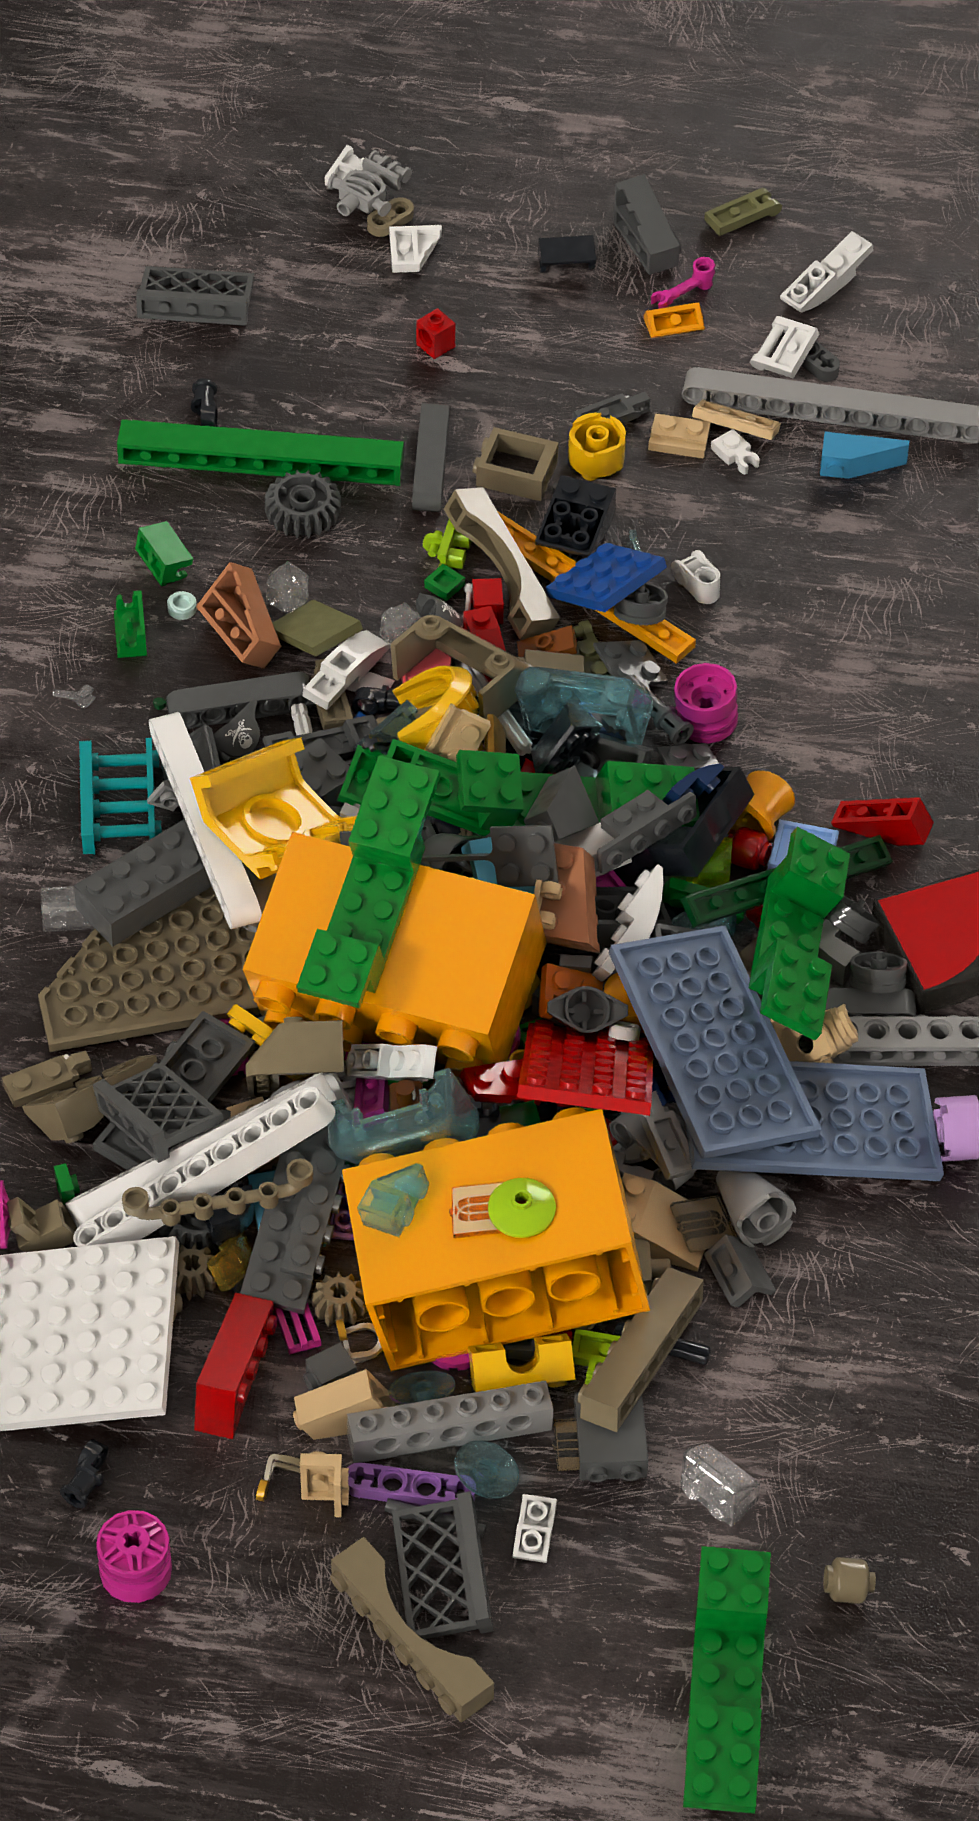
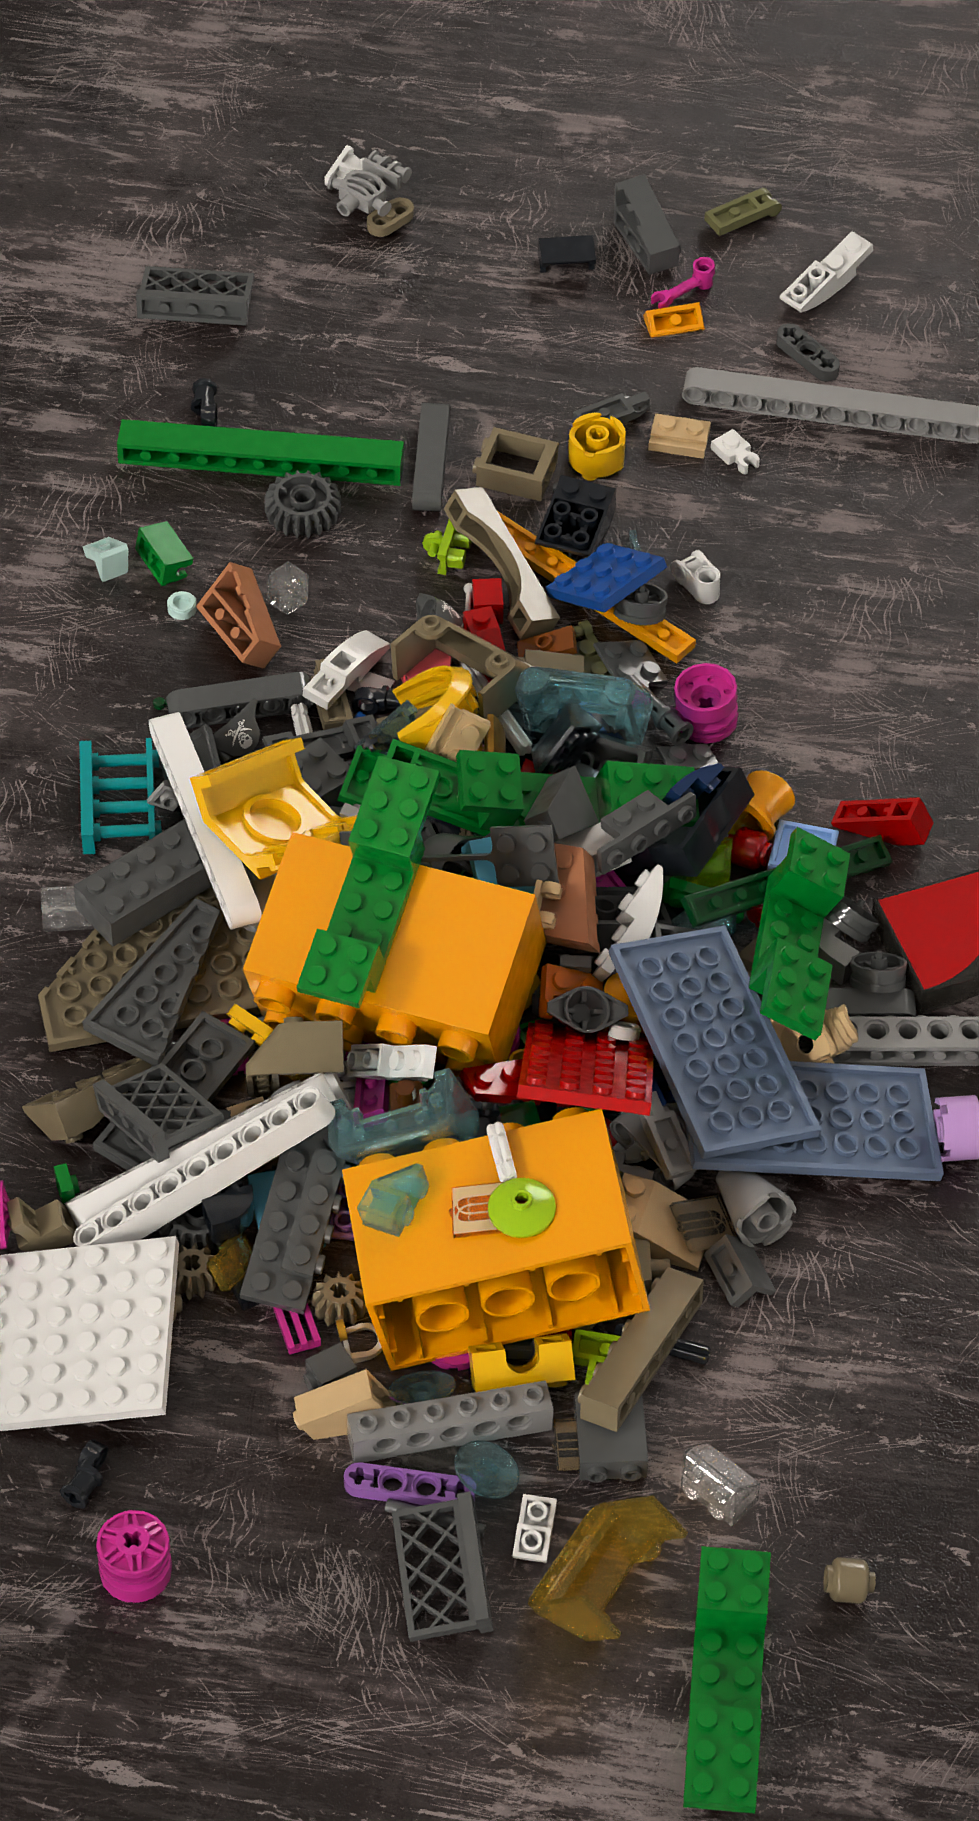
(45, 1077): dark tan hinge -> none
(82, 698): clear hand -> none
(109, 556): none -> light aqua slope
(130, 627): green hinge -> none
(136, 1199): dark tan bar -> none
(151, 996): none -> dark grey wing
(233, 1365): red wedge -> none
(264, 1483): dark tan piece -> none
(316, 627): olive tile -> none
(324, 1479): tan bracket -> none
(397, 621): clear brick -> none
(412, 246): white wing -> none
(435, 333): red brick -> none
(444, 582): green plate -> none
(454, 1678): dark tan arch -> none
(501, 1151): none -> white axle
(597, 1562): none -> clear yellow windscreen
(736, 419): tan tile -> none
(790, 351): white plate -> none
(859, 455): dark azure slope -> none

